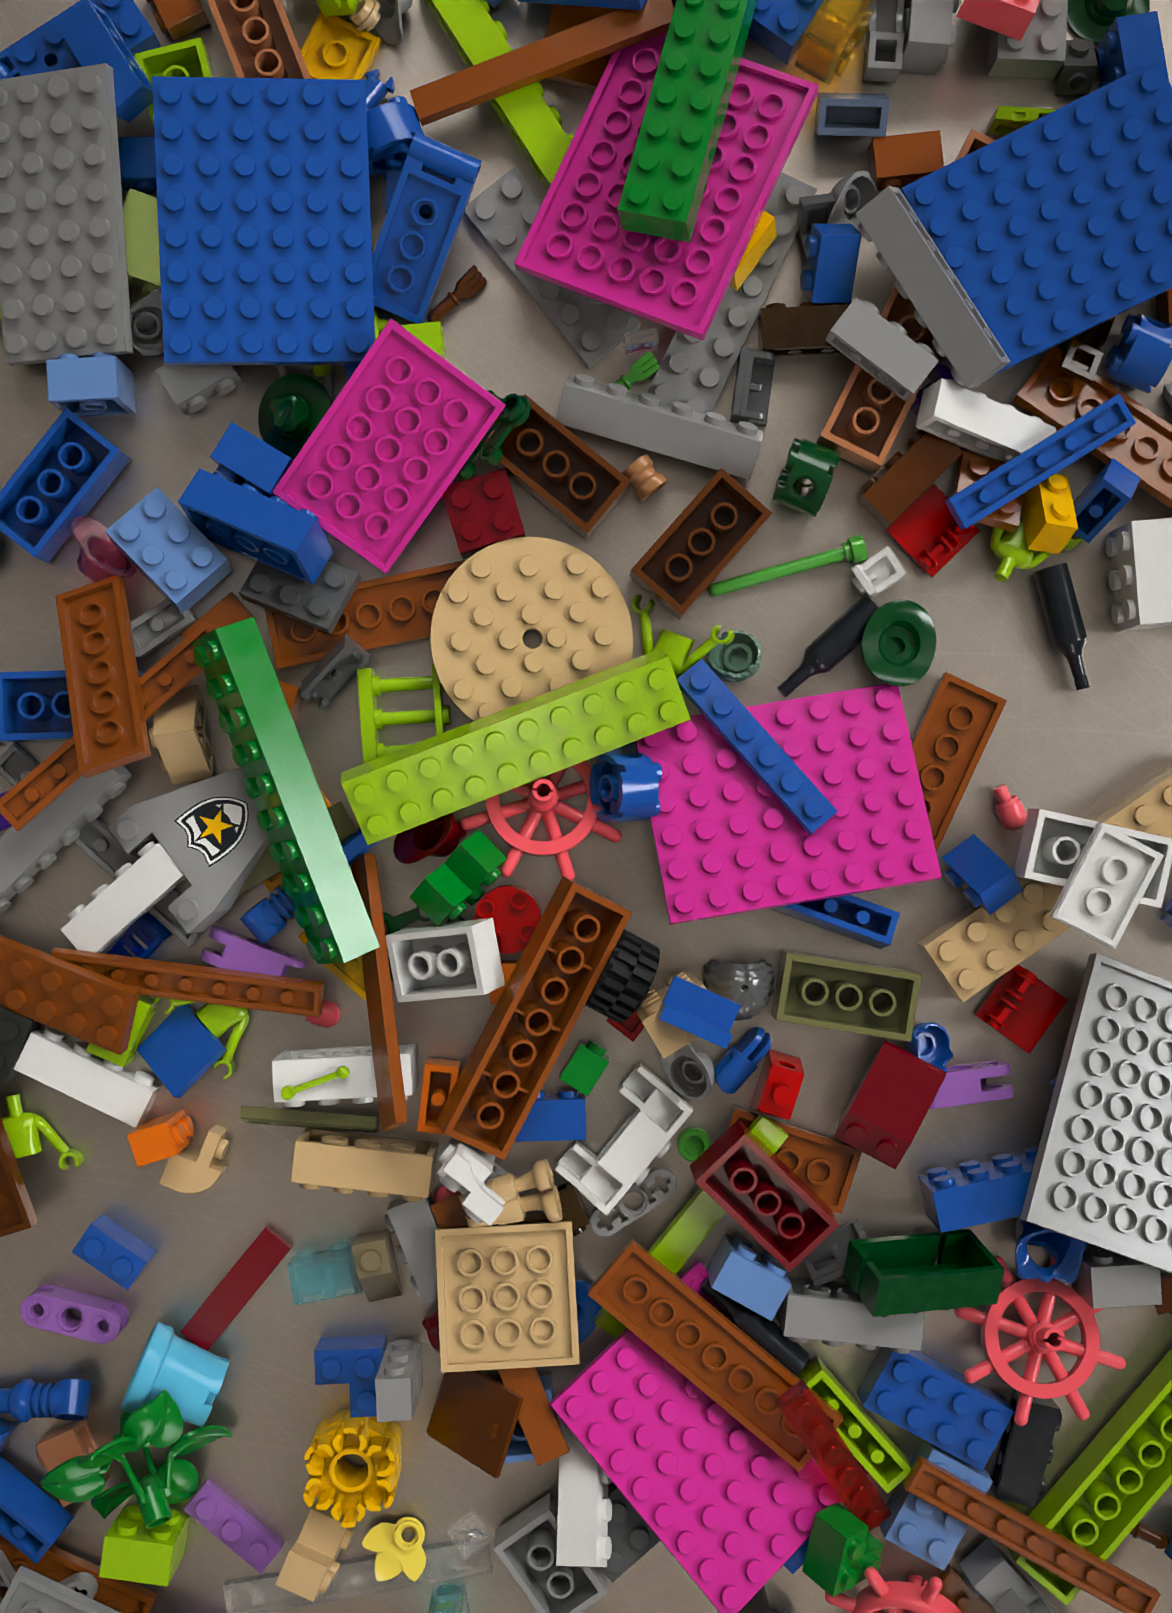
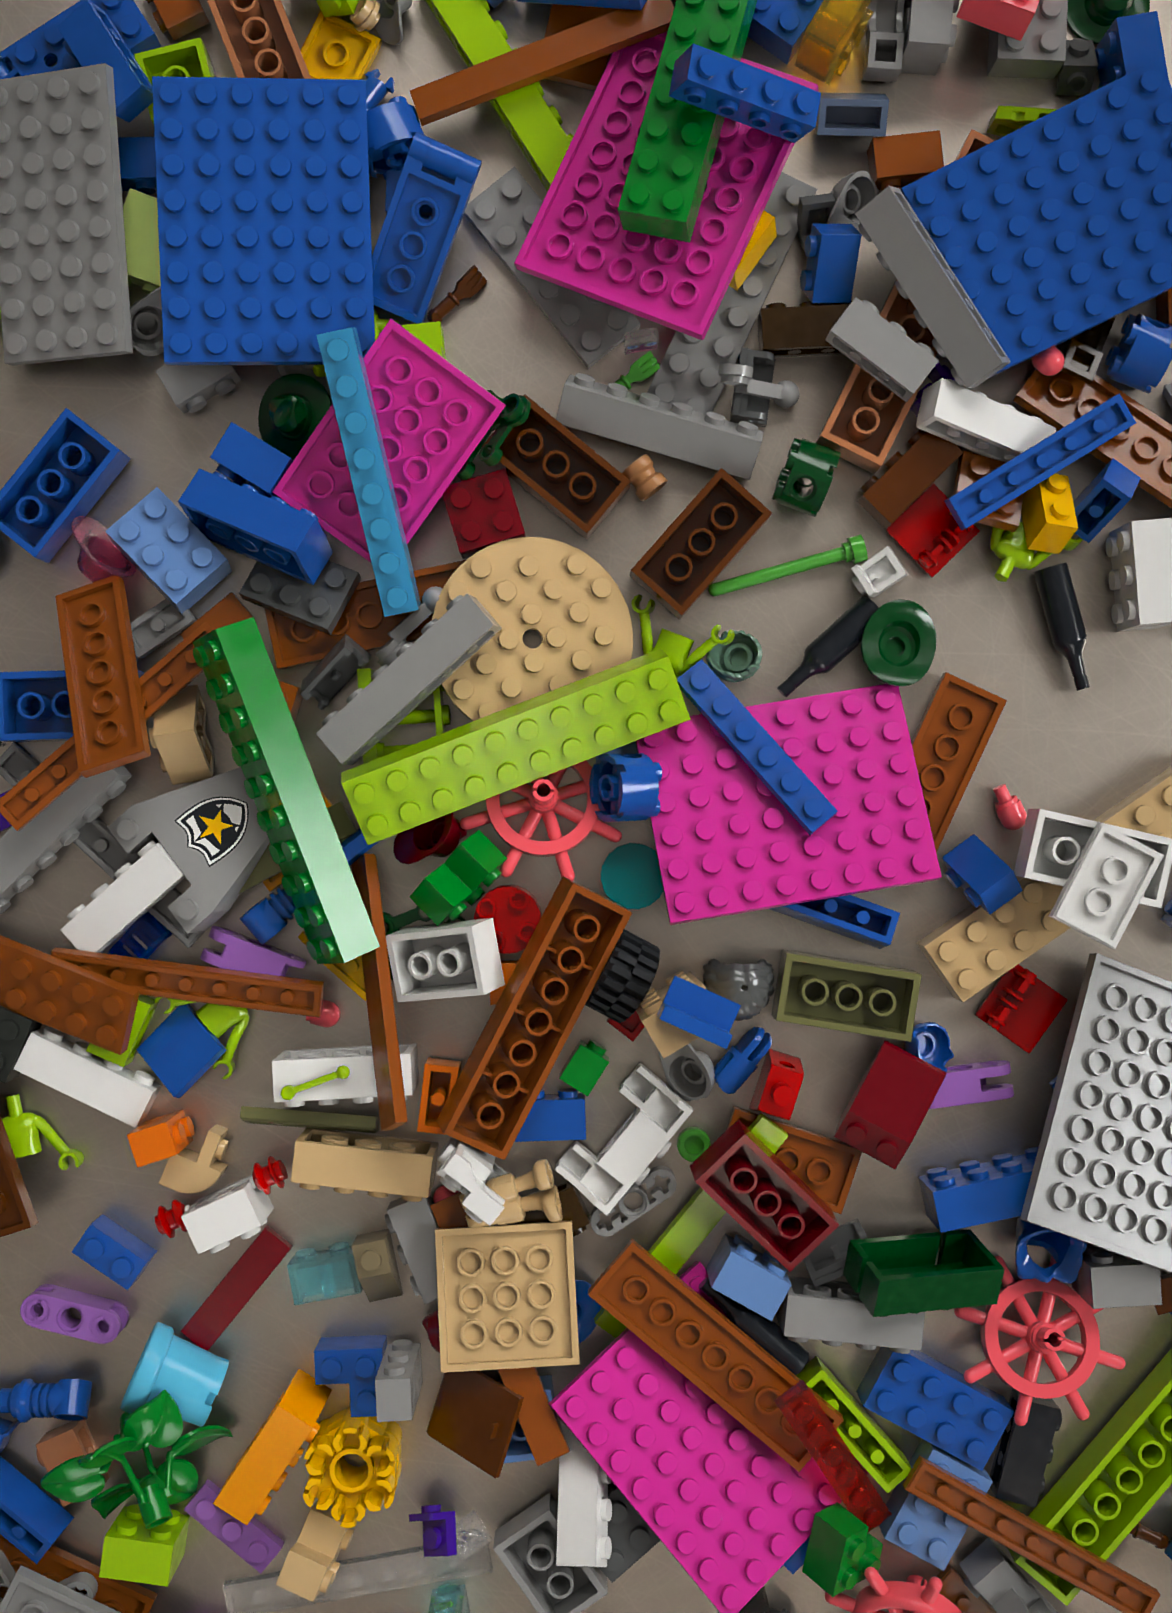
(91, 385): medium blue brick -> none
(226, 1212): none -> white brick
(274, 1449): none -> light orange wedge
(369, 470): none -> dark azure brick
(394, 1552): light yellow plate -> none
(399, 633): none -> light grey piece
(408, 679): none -> light grey brick
(438, 1530): none -> dark purple bracket
(632, 876): none -> teal tile
(744, 93): none -> blue brick
(784, 393): none -> light grey piece
(1049, 362): none -> coral cylinder

